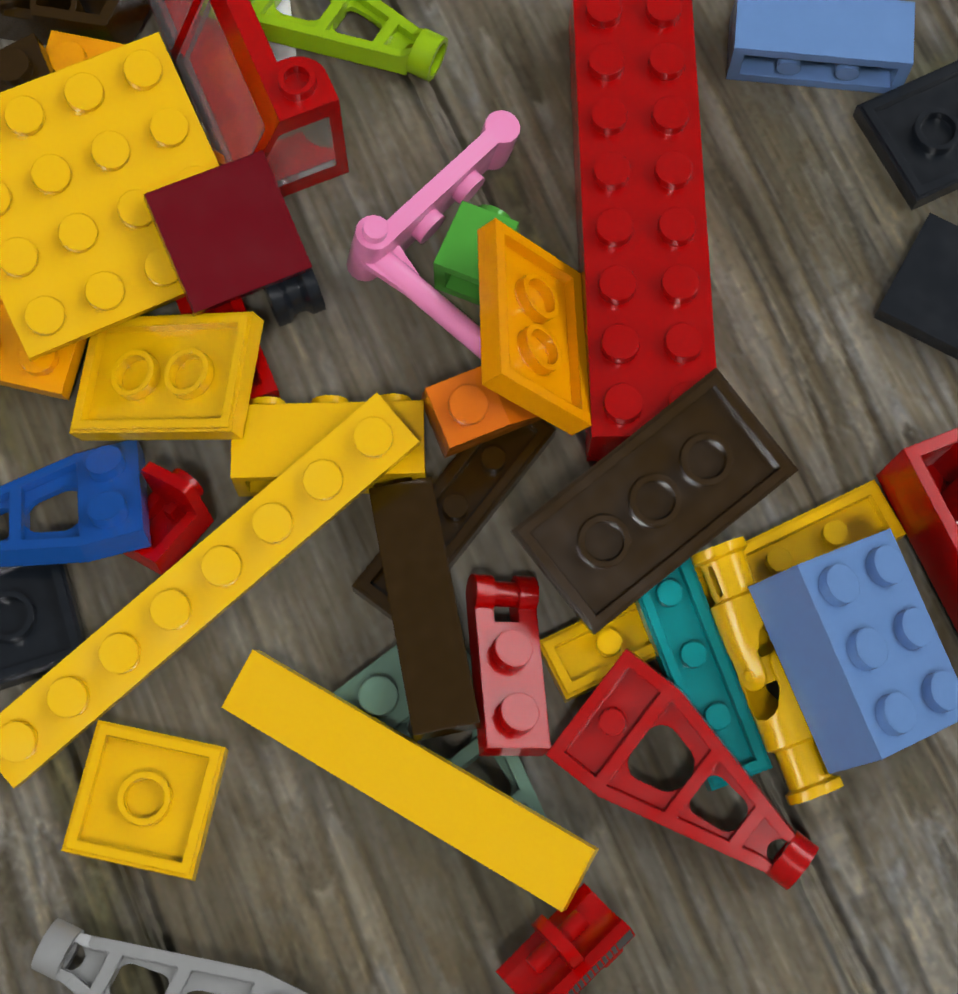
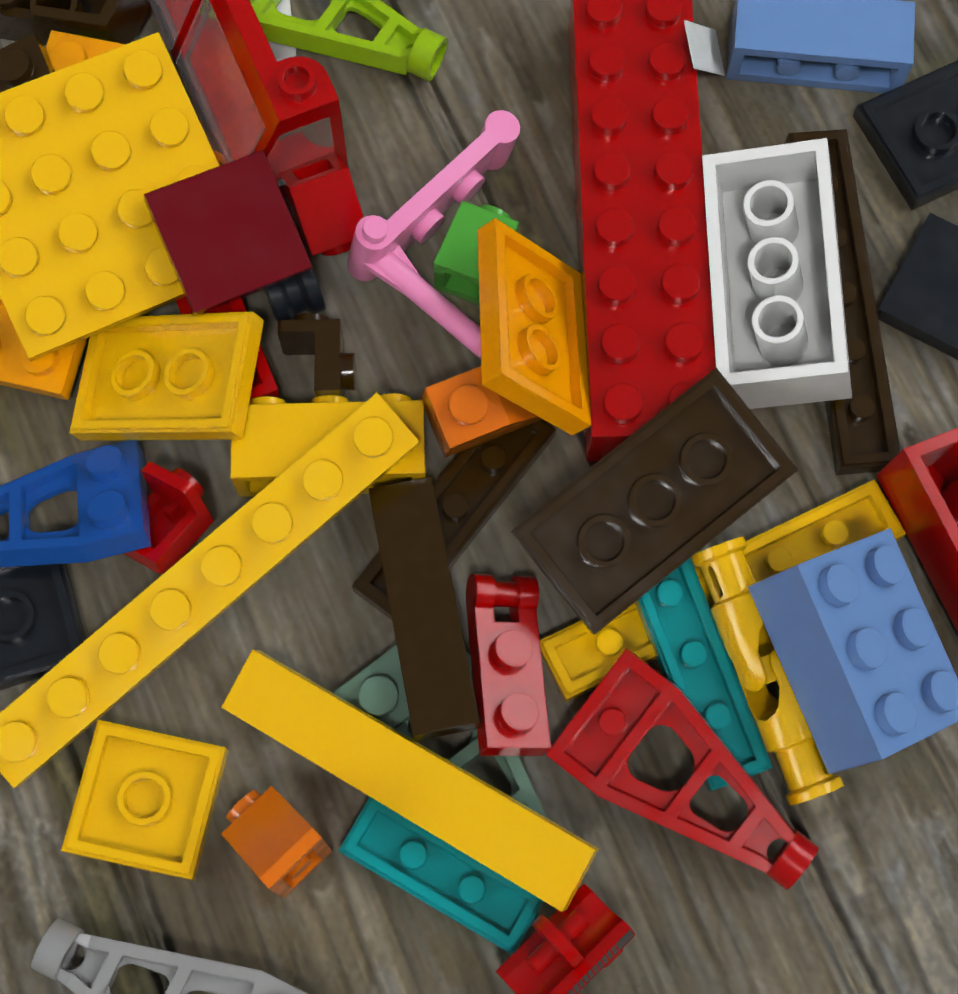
(274, 840): none -> orange slope
(323, 204): none -> red brick
(324, 338): none -> dark brown bracket
(440, 876): none -> teal tile
(704, 48): none -> white sticker
(776, 274): none -> white brick
(865, 426): none -> dark brown tile

